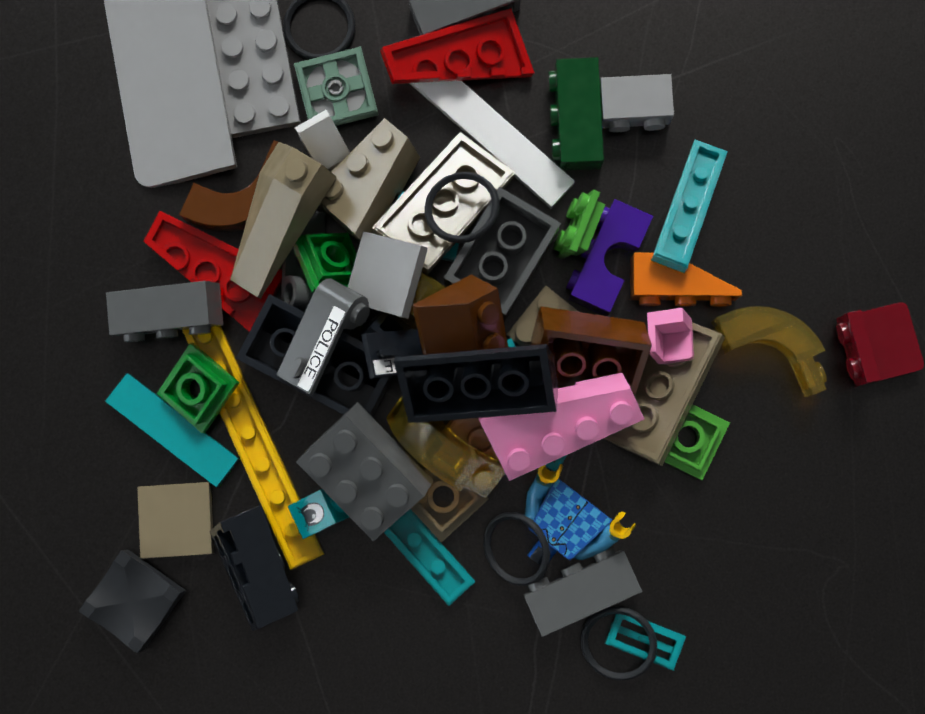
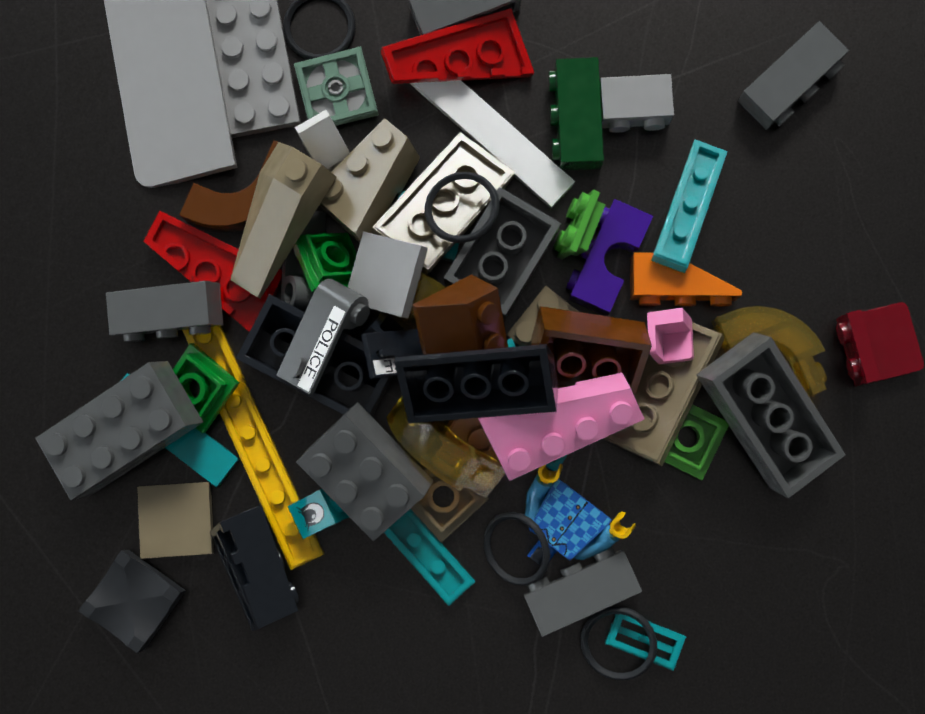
(119, 429): none -> dark grey brick
(771, 414): none -> dark grey brick
(794, 76): none -> dark grey brick

